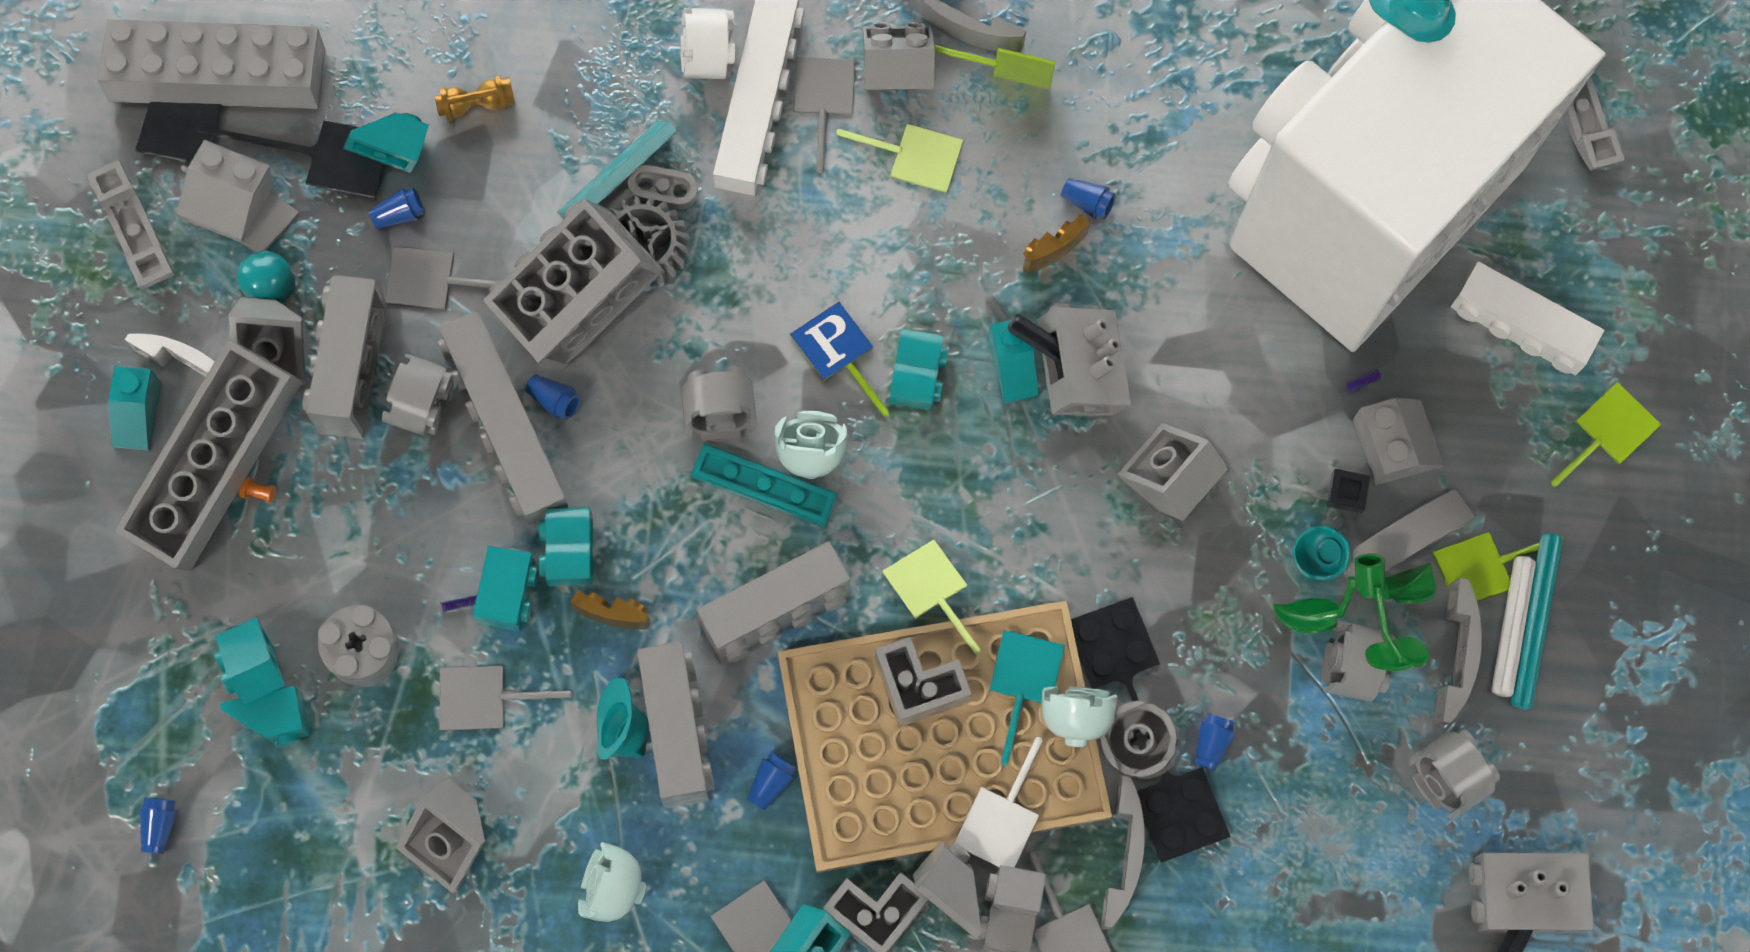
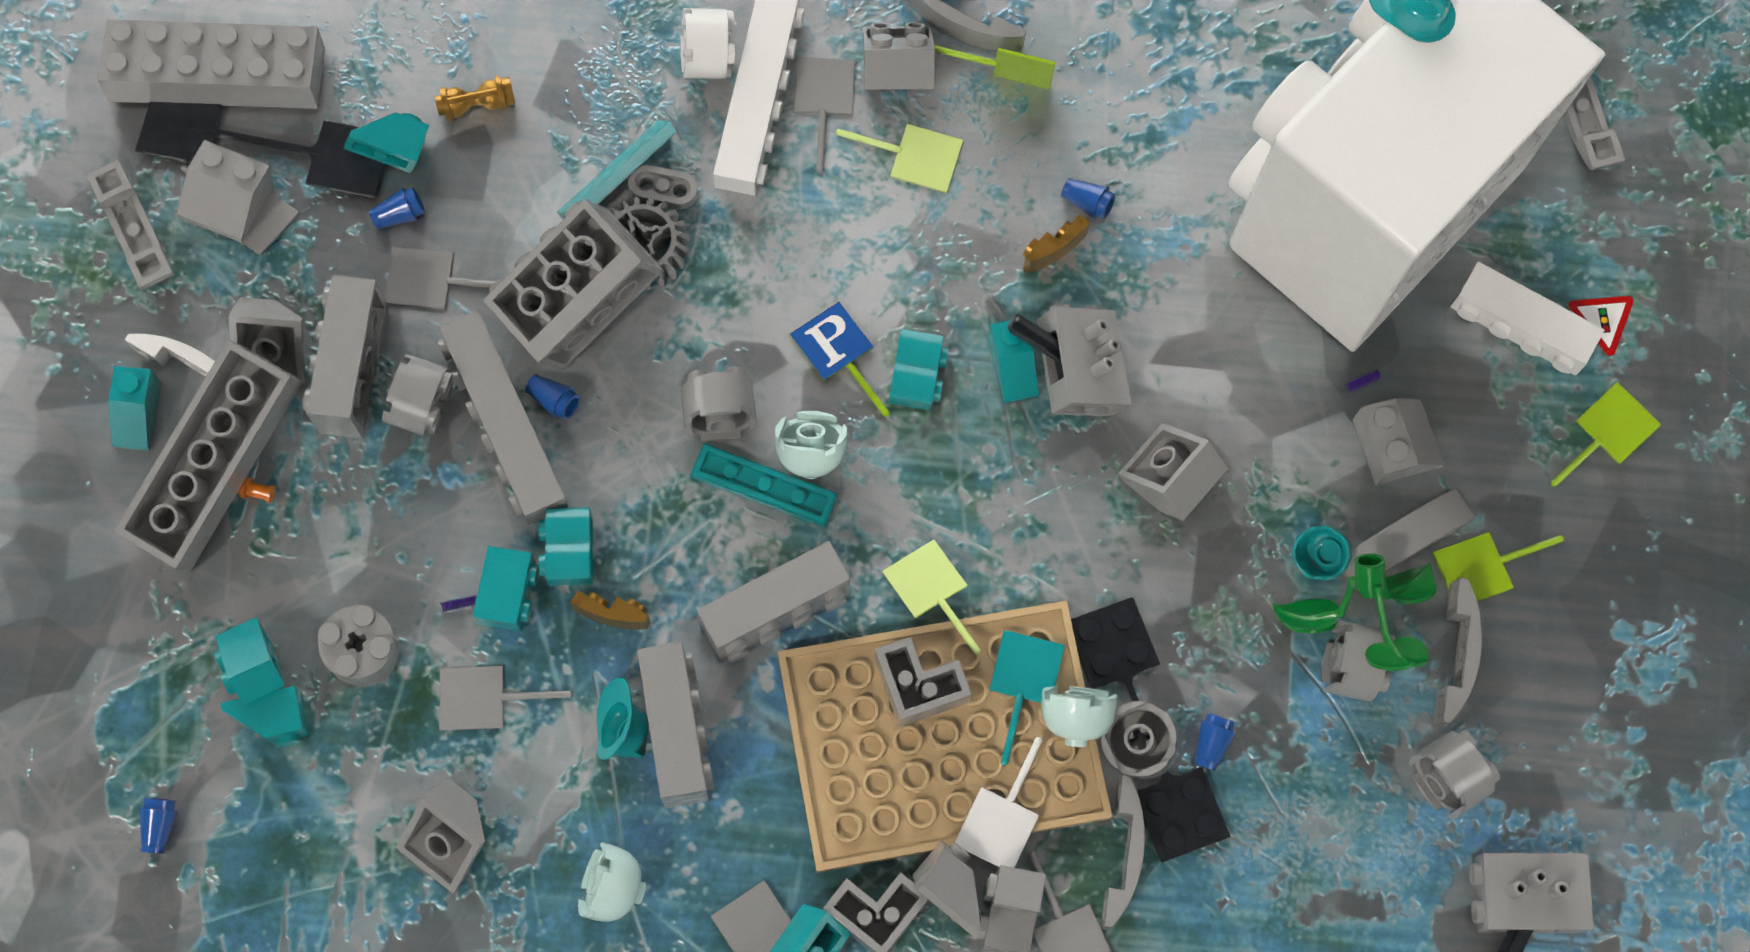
(265, 276): teal hair -> none
(770, 780): blue cone -> none
(1348, 491): black plate -> none
(1513, 626): white axle -> none
(1537, 620): teal axle -> none
(1608, 314): none -> sticker

